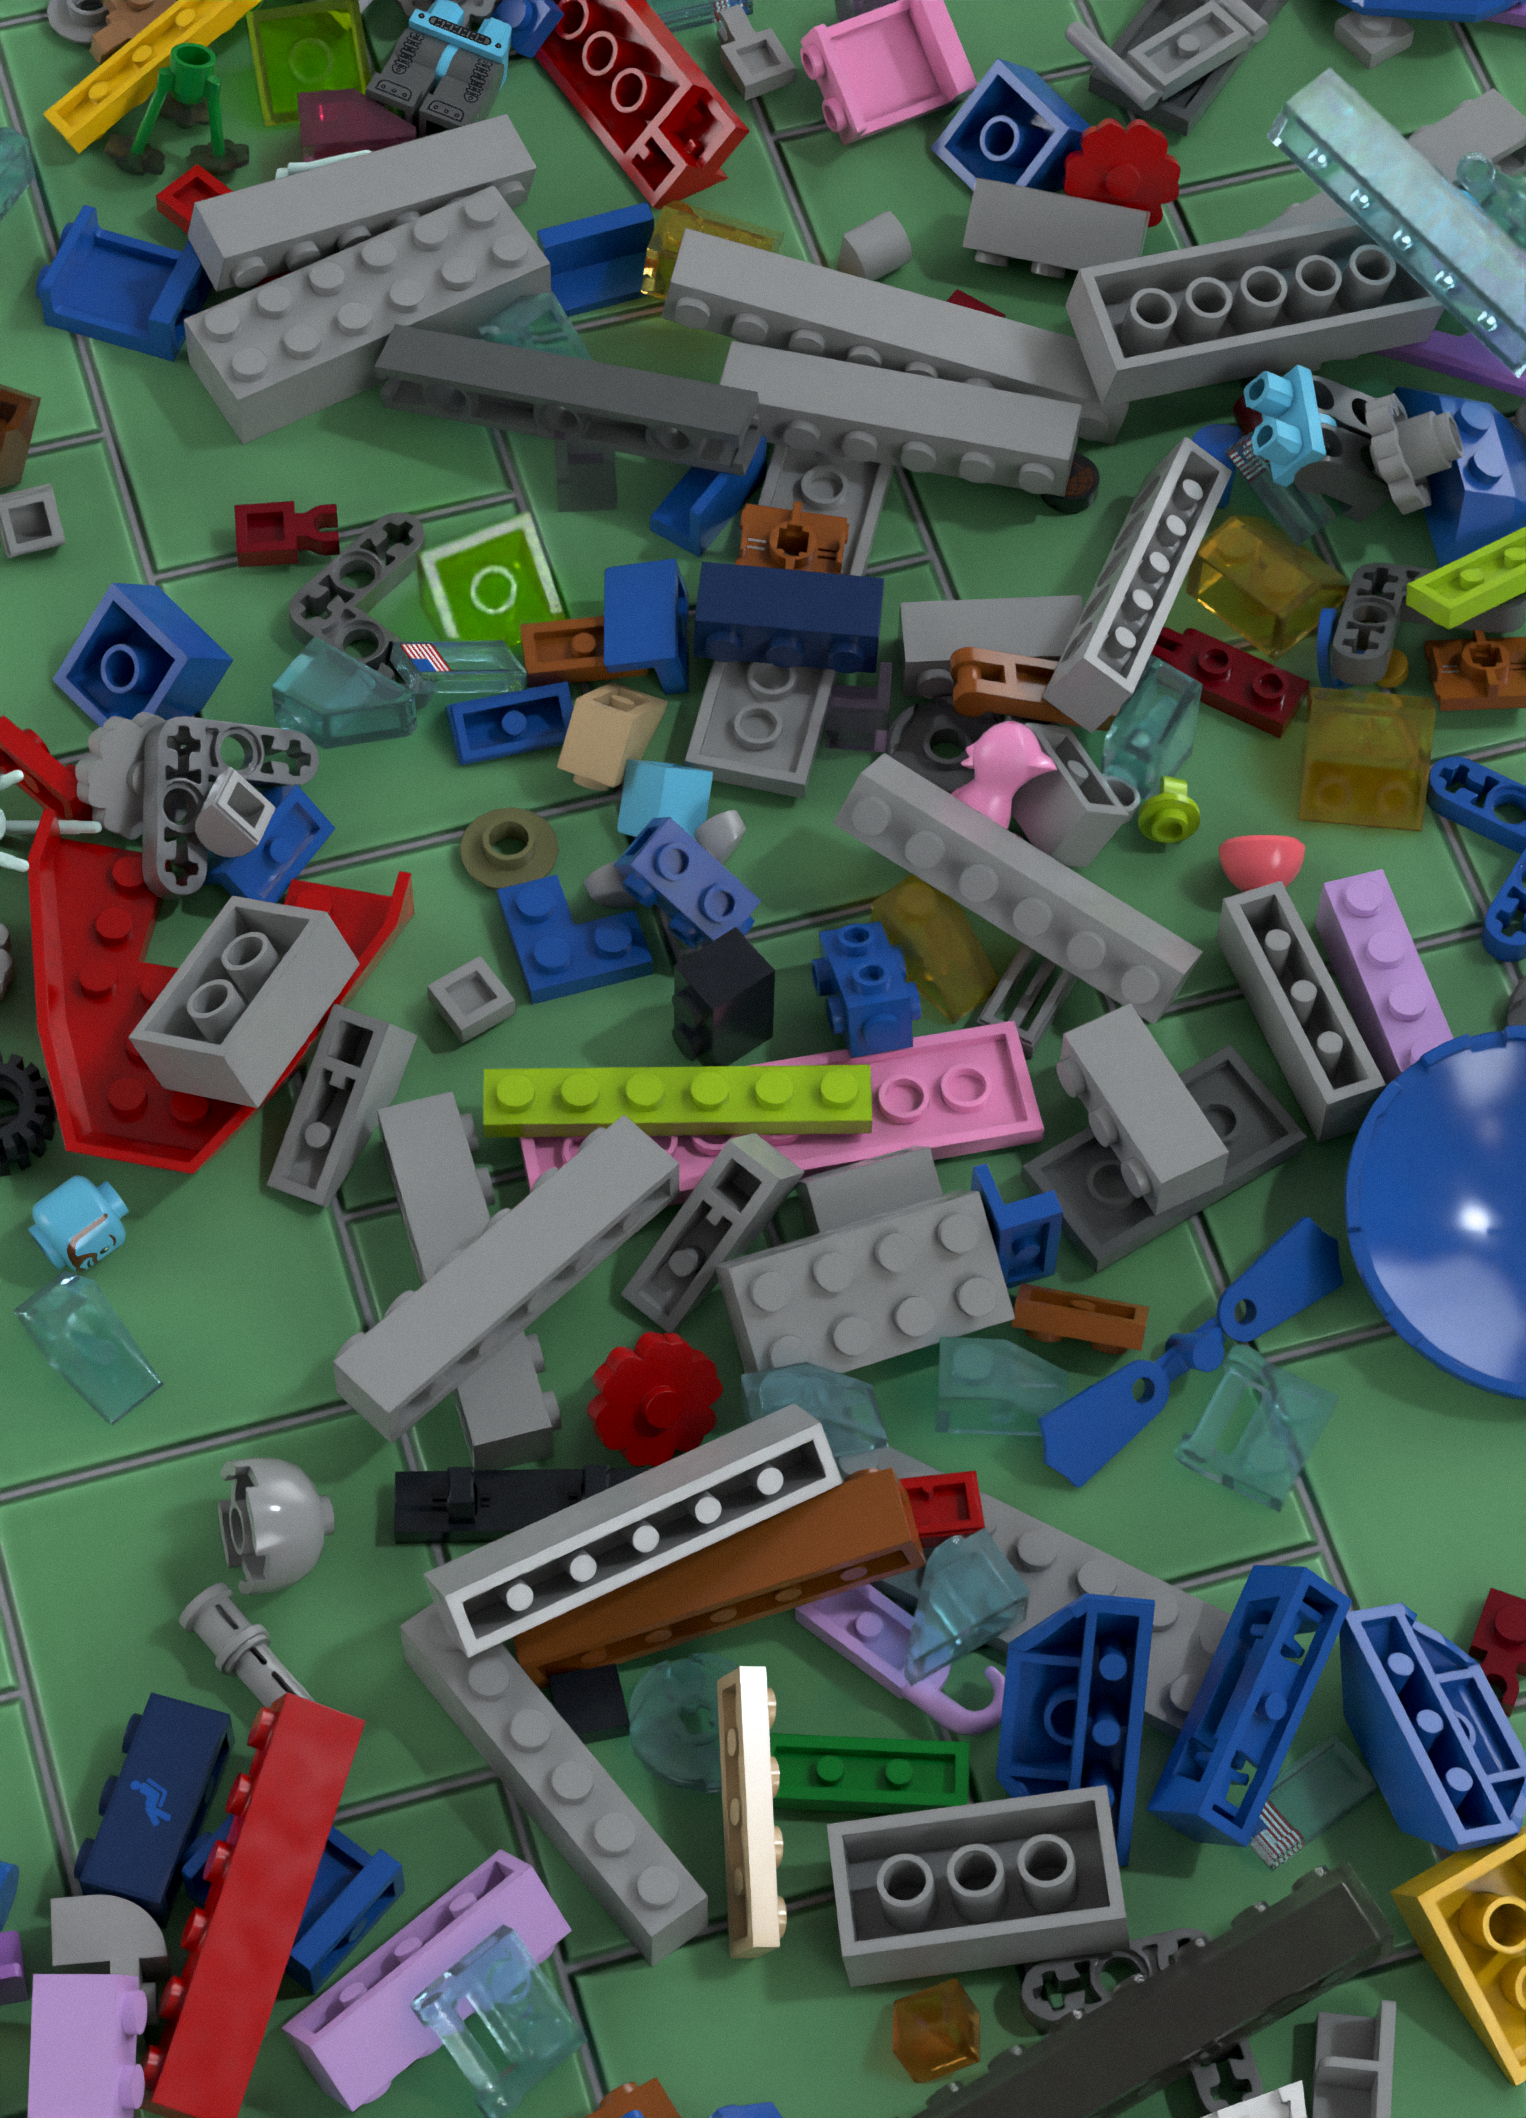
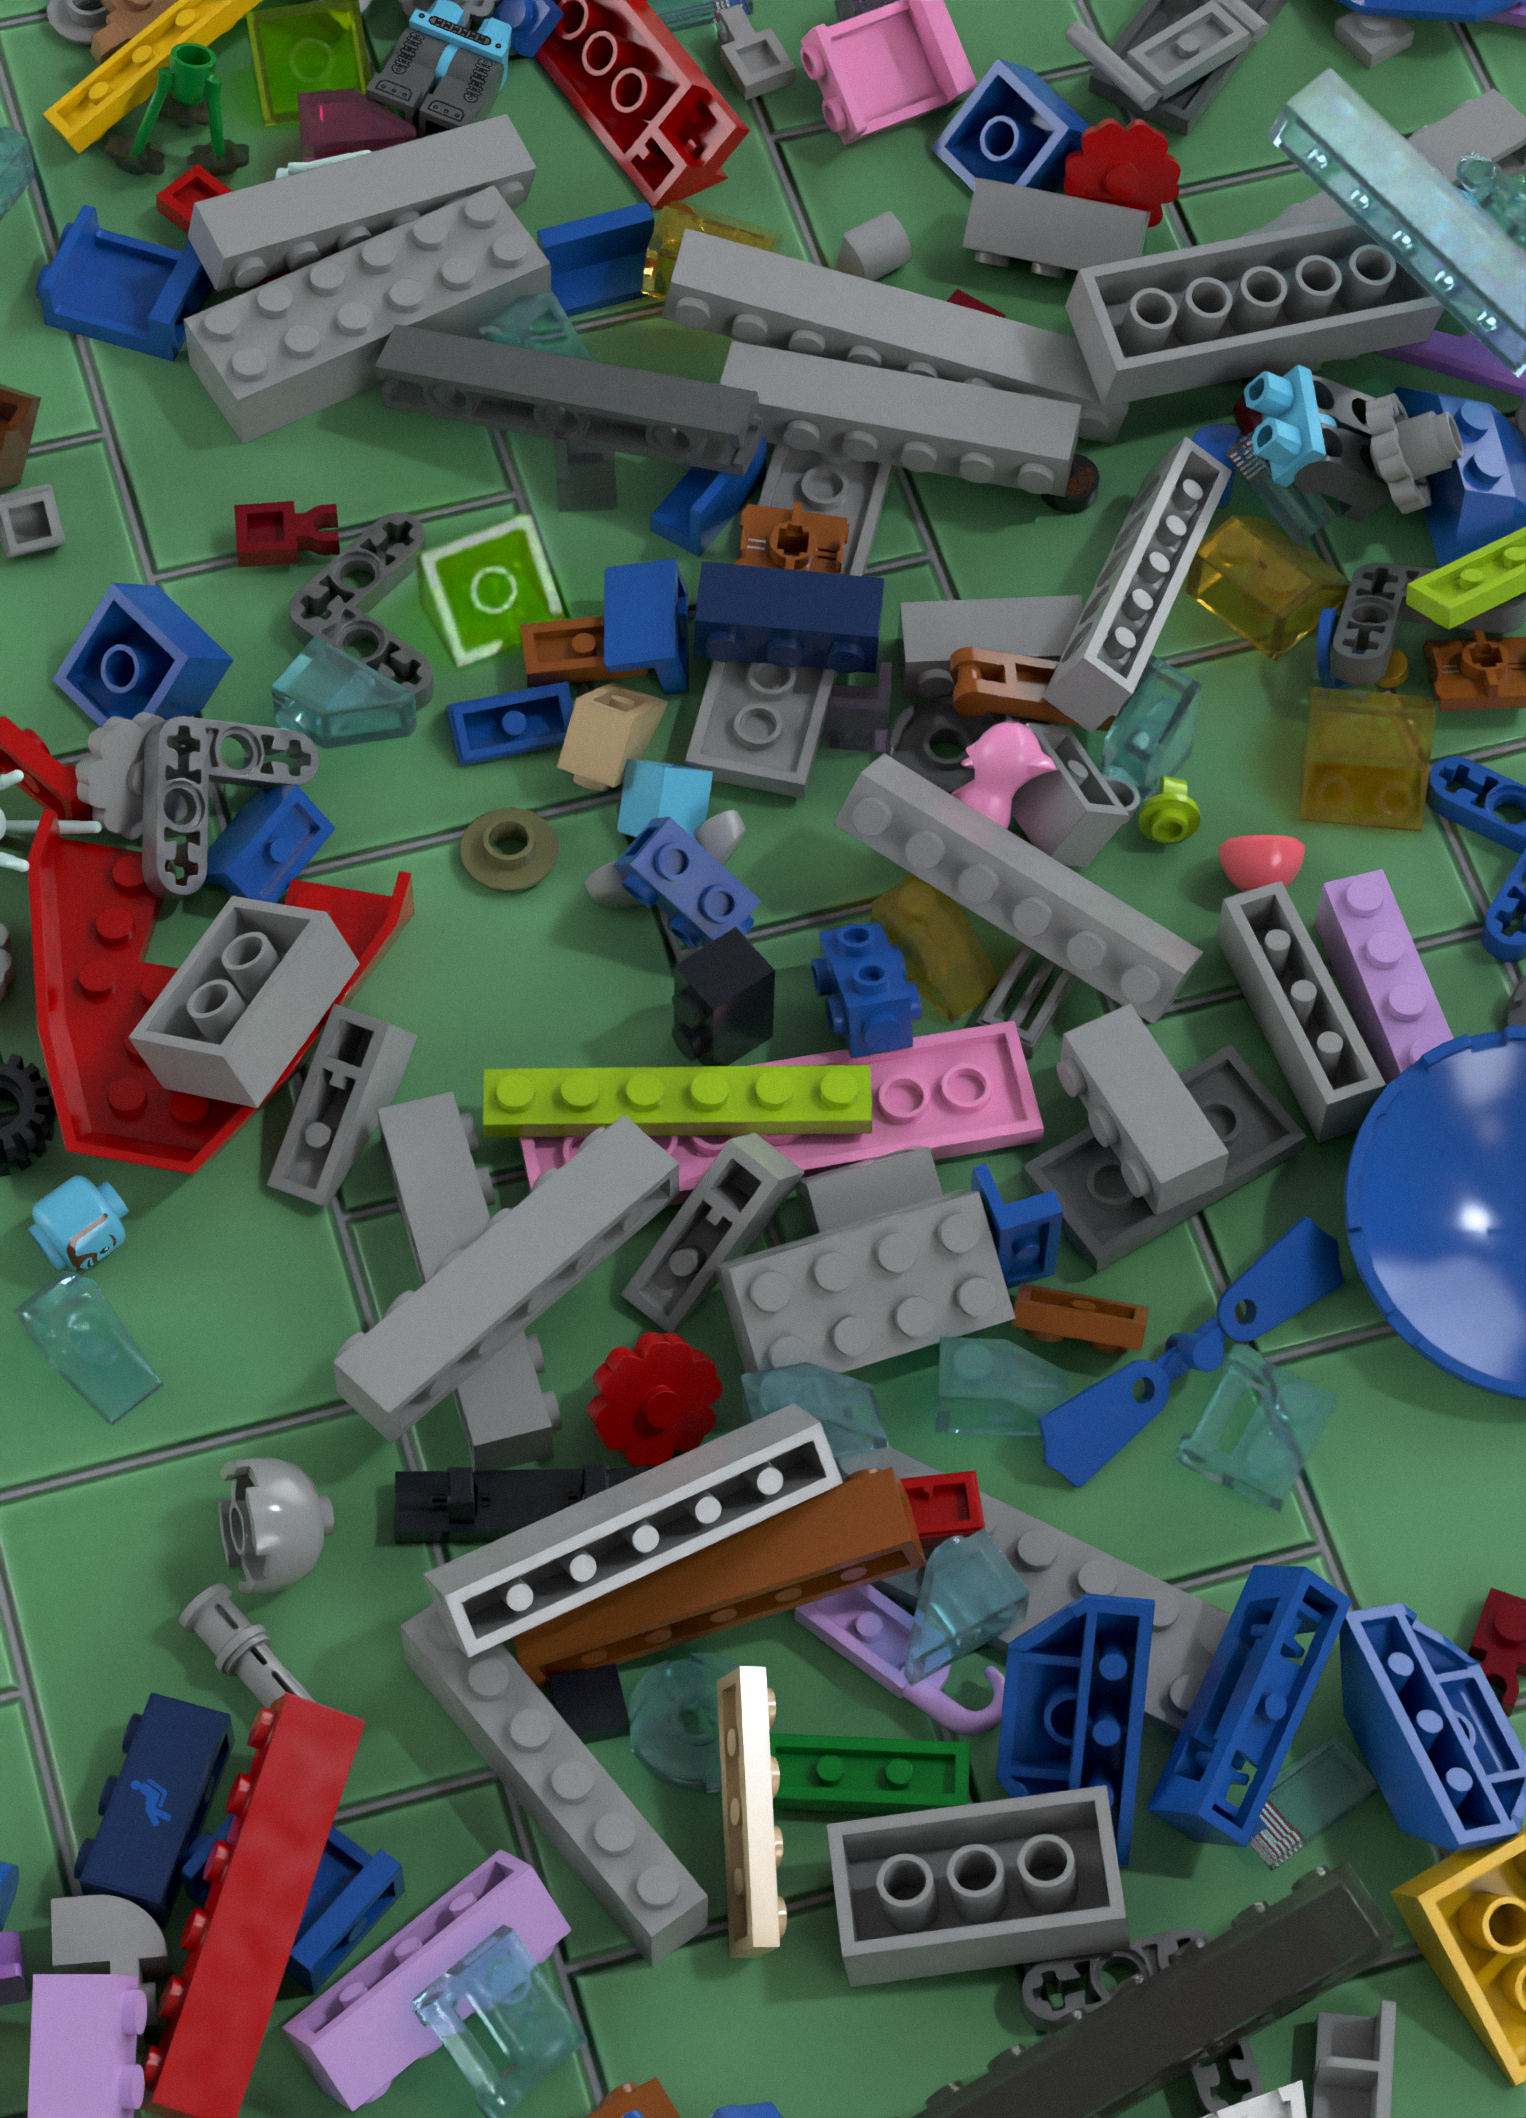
(233, 816): light grey brick -> none
(458, 666): clear light blue tile -> none
(471, 999): light grey plate -> none
(568, 957): blue plate -> none
(936, 2031): clear orange slope -> none
(1234, 679): dark red hinge -> none

